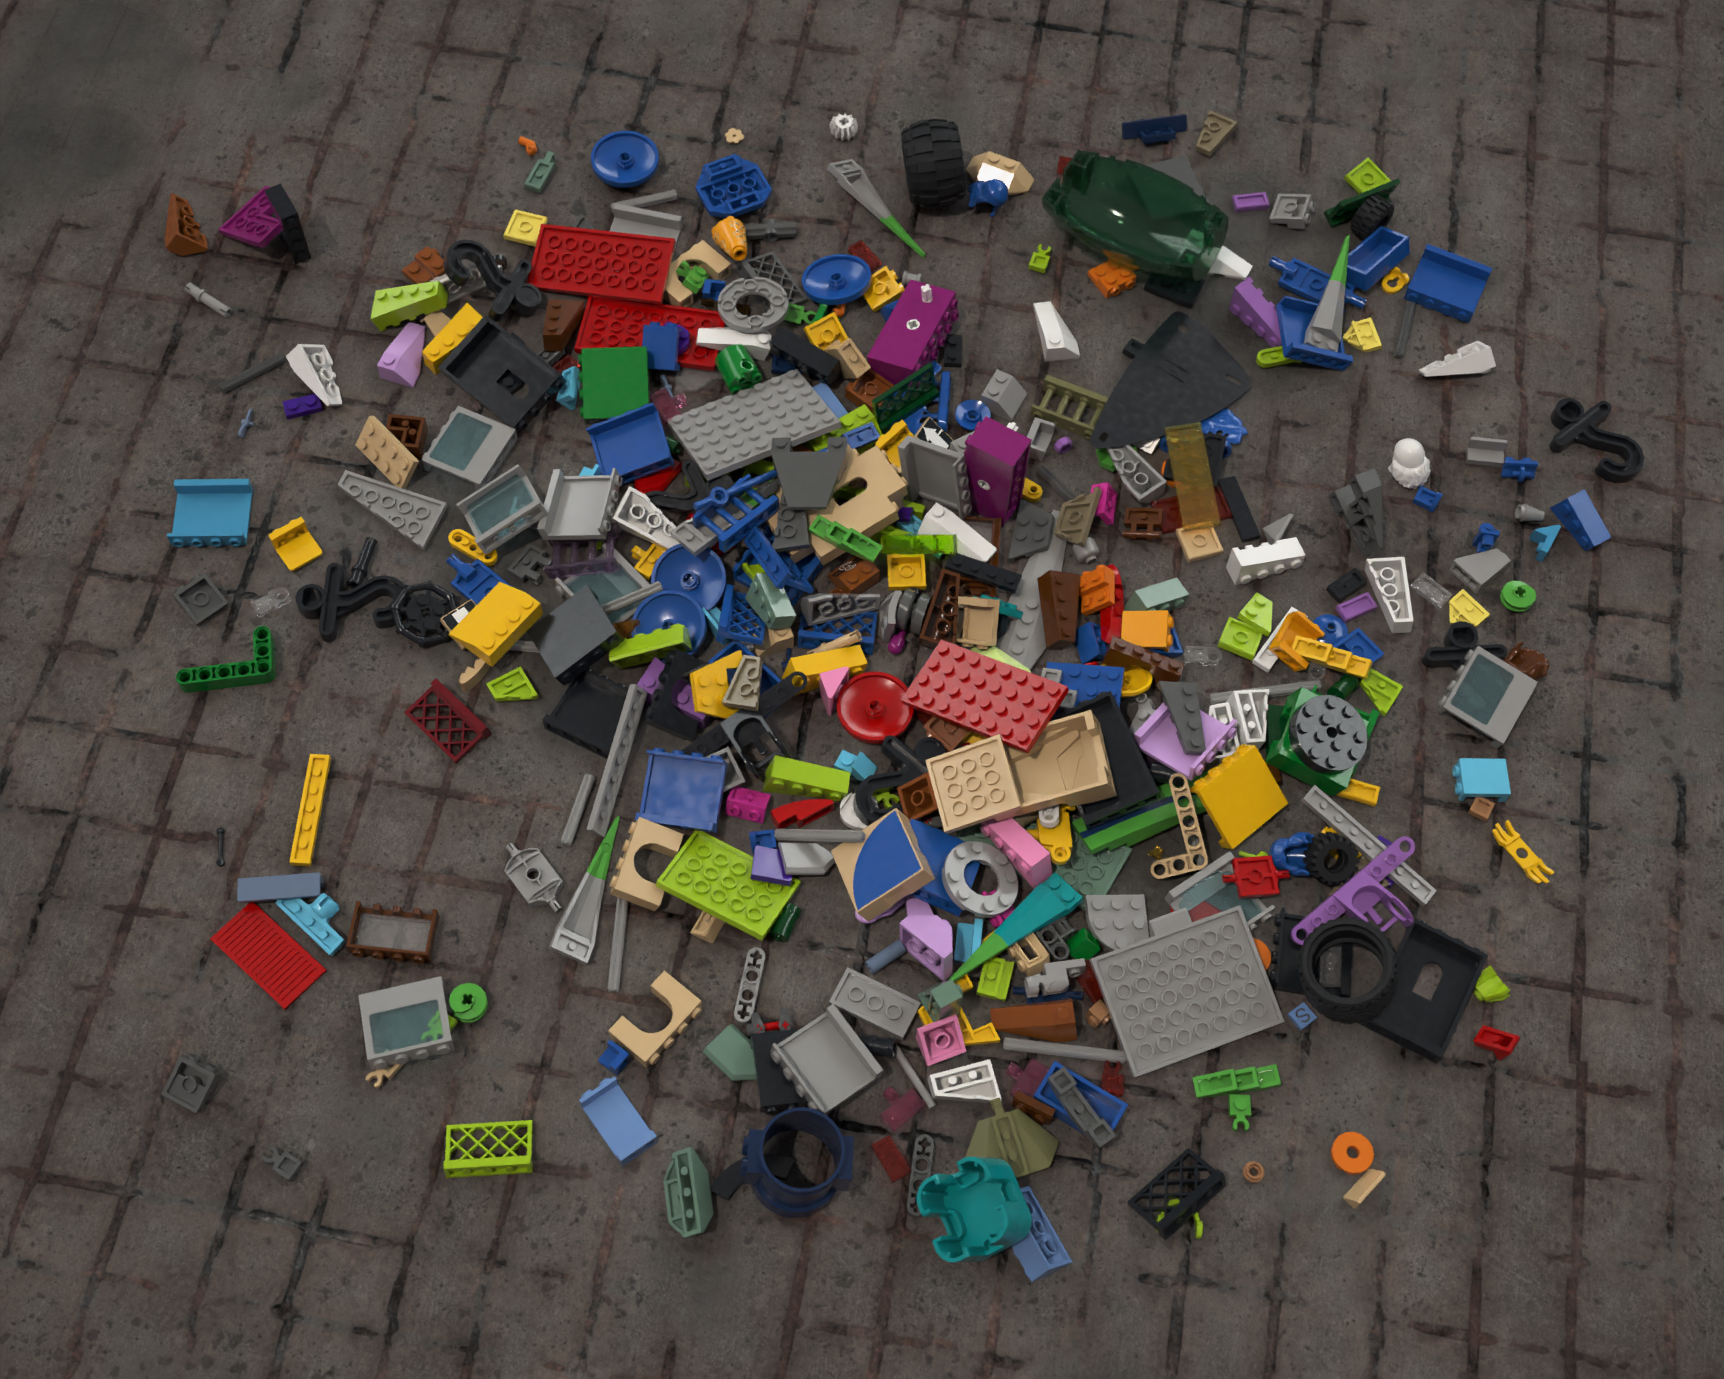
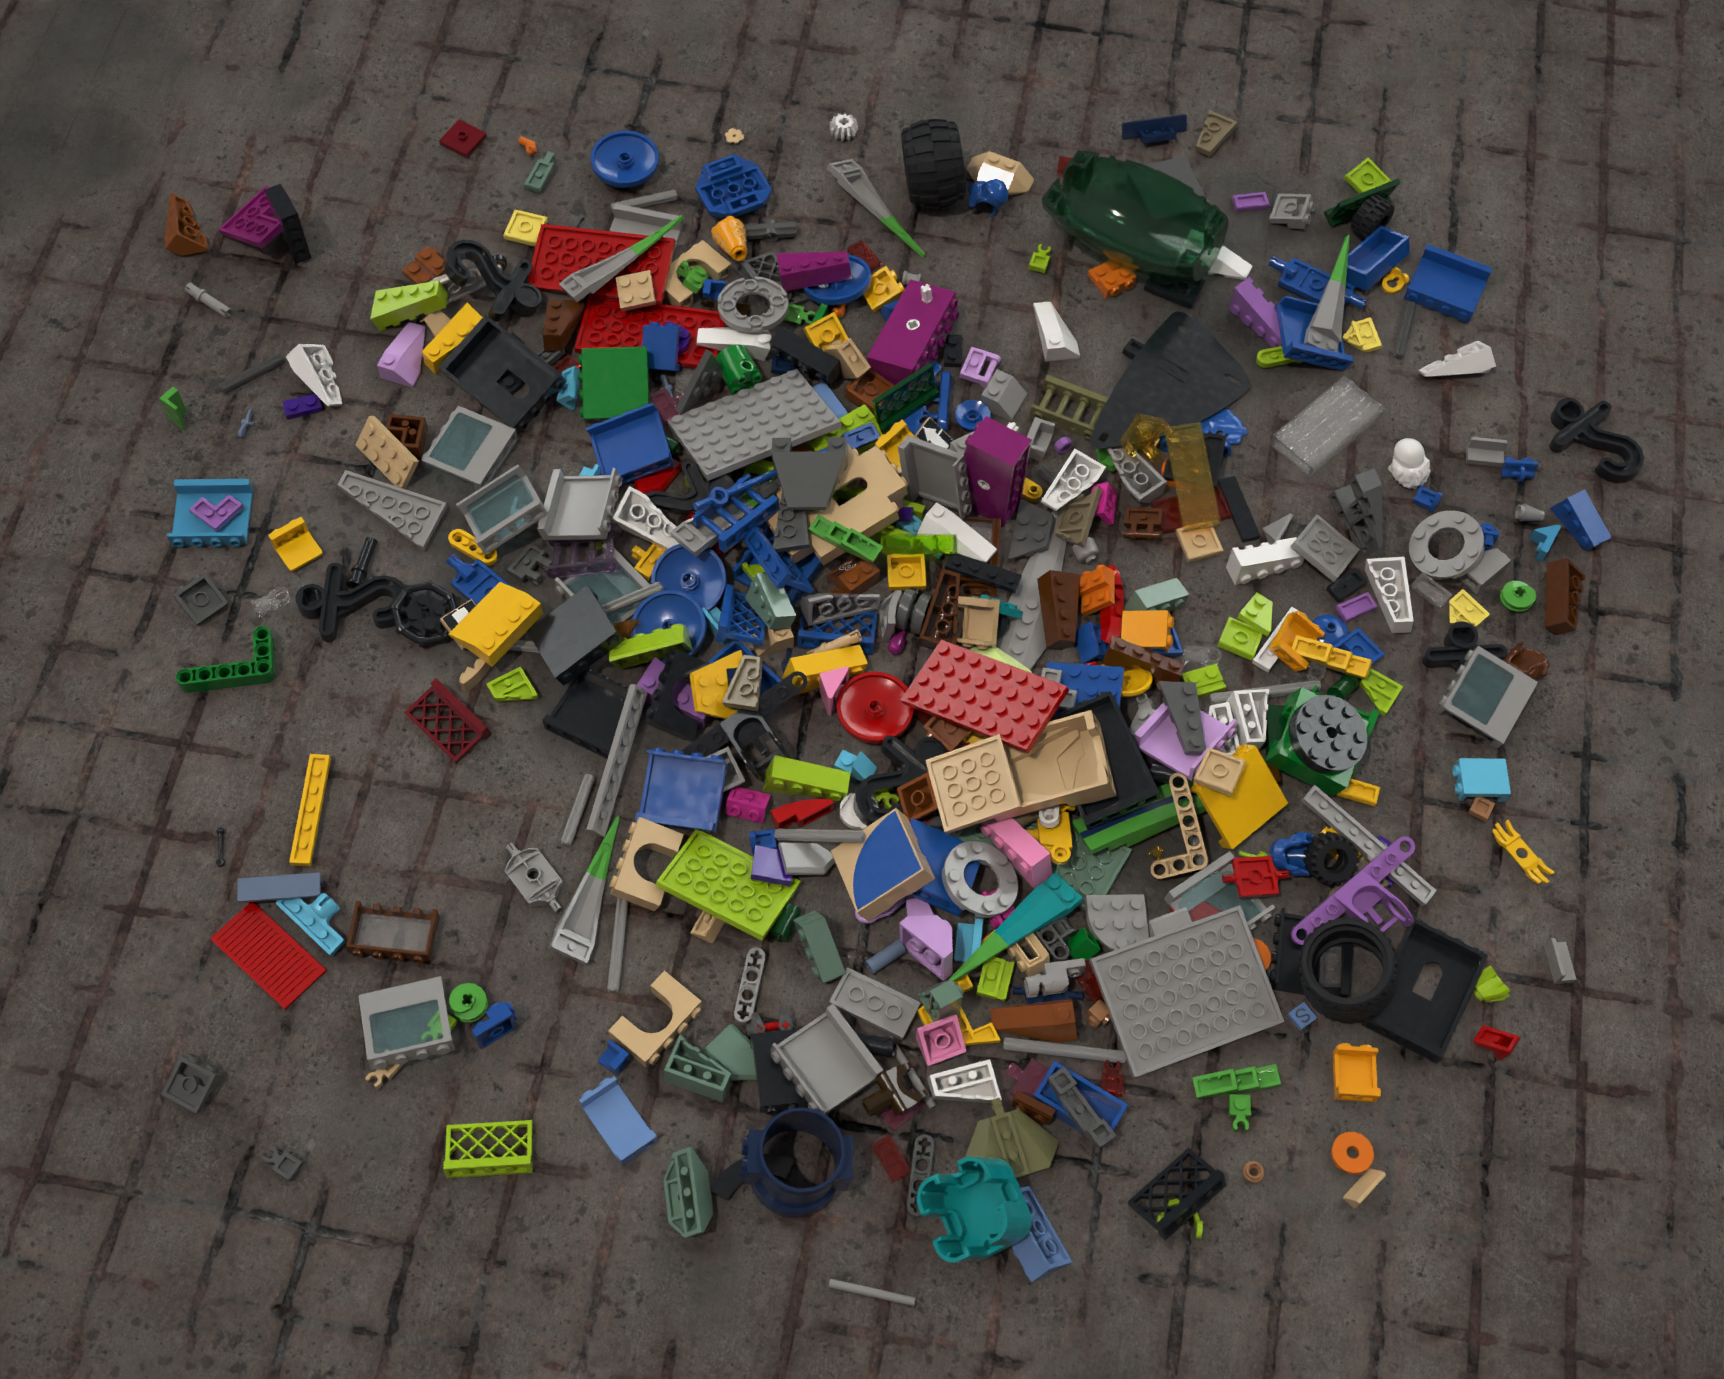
(174, 406): none -> bright green panel
(216, 516): none -> medium lavender plate
(463, 138): none -> dark red plate
(499, 1023): none -> blue plate
(595, 276): none -> light grey plate
(635, 290): none -> tan plate
(696, 1072): none -> sand green wedge
(700, 382): none -> dark grey wing
(812, 268): none -> magenta wedge
(819, 946): none -> sand green wedge
(872, 1292): none -> light grey bar
(893, 1093): none -> dark brown connector
(974, 364): none -> lavender plate
(1073, 479): none -> white wedge
(1143, 435): none -> clear yellow panel
(1207, 680): none -> lime plate
(1219, 771): none -> tan plate
(1325, 548): none -> light grey plate
(1327, 426): none -> clear brick
(1355, 1073): none -> light orange panel
(1460, 564): none -> light grey plate
(1559, 962): none -> light grey panel
(1562, 596): none -> reddish brown wedge

